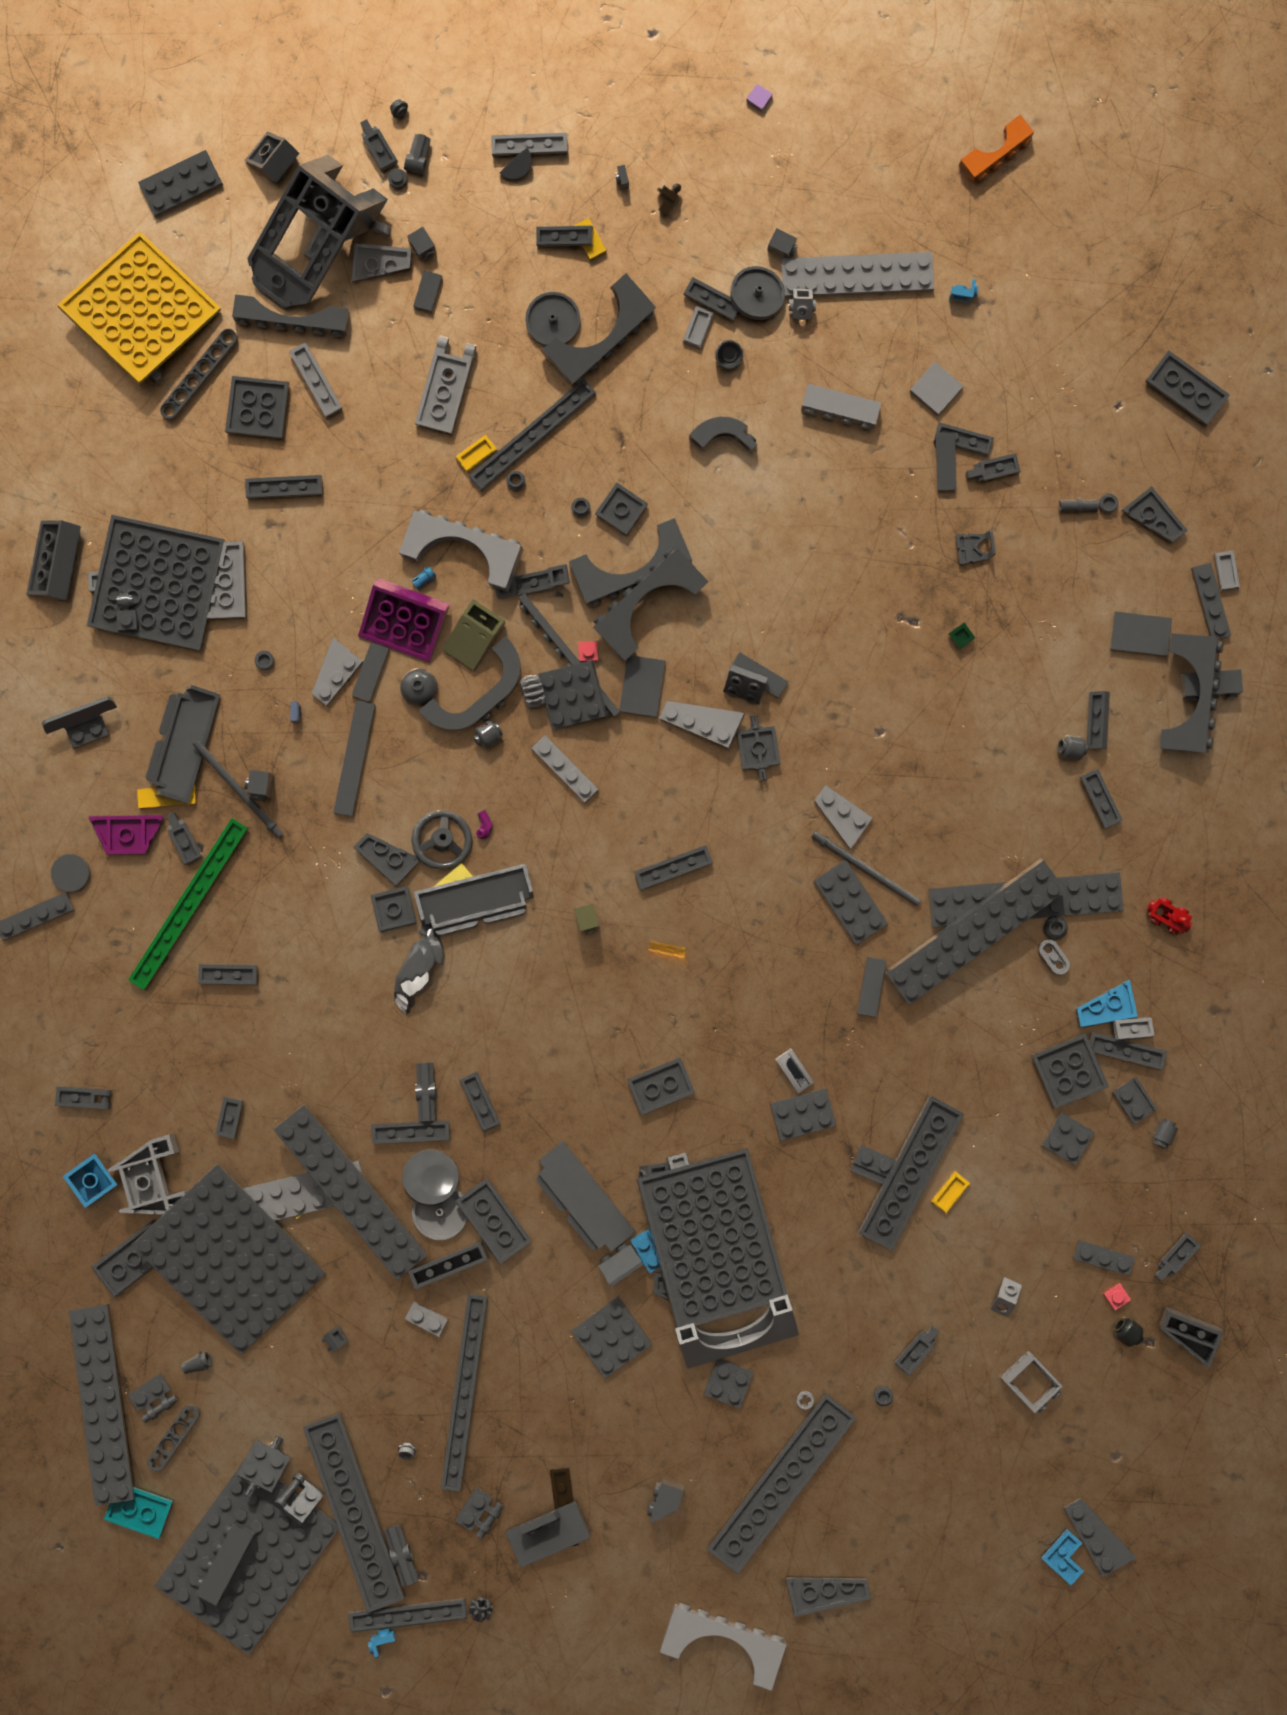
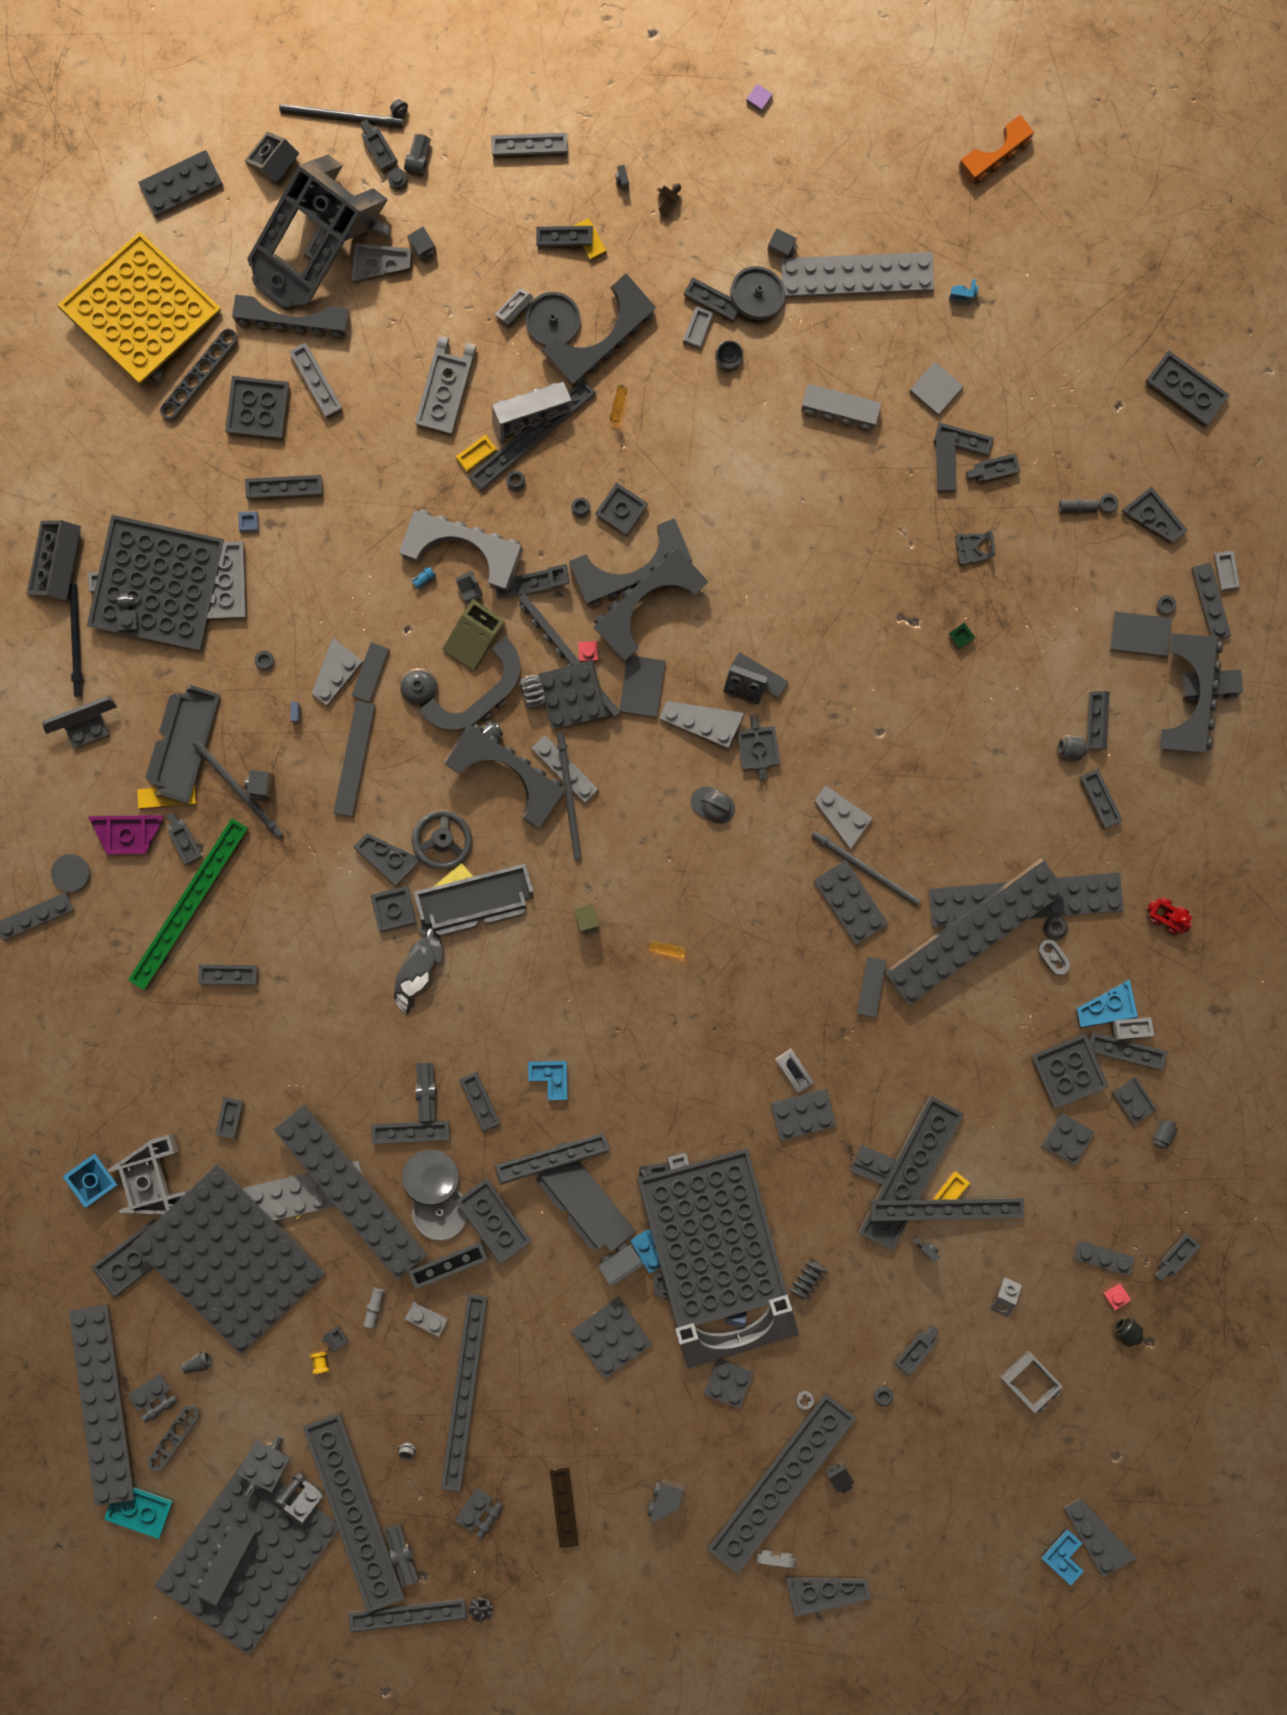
(76, 676): none -> black bar
(82, 1097): dark grey plate -> none
(248, 521): none -> sand blue tile
(319, 1363): none -> yellow bush
(374, 1307): none -> light grey pin
(384, 1636): dark azure bracket -> none
(389, 120): none -> dark grey bar
(403, 619): magenta slope -> none
(427, 291): dark grey tile -> none
(469, 586): none -> dark grey panel
(486, 825): magenta arm -> none
(514, 306): none -> light grey plate
(518, 166): dark grey tile -> none
(529, 409): none -> light grey wedge
(540, 791): none -> dark grey arch
(548, 1534): dark grey bracket -> none
(551, 1158): none -> dark grey tile
(555, 1073): none -> dark azure plate
(568, 795): none -> dark grey bar
(618, 403): none -> clear yellow axle
(661, 1086): dark grey plate -> none
(673, 867): dark grey plate -> none
(688, 1625): light grey arch -> none
(712, 804): none -> dark grey piece
(722, 427): dark grey arch -> none
(737, 1319): none -> sand blue tile
(783, 1560): none -> light grey plate
(802, 304): light grey brick -> none
(808, 1280): none -> dark grey piece
(839, 1477): none -> dark grey slope
(928, 1249): none -> dark grey plate
(946, 1209): none -> dark grey plate
(1166, 605): none -> dark grey tile
(1192, 1333): dark grey wedge -> none

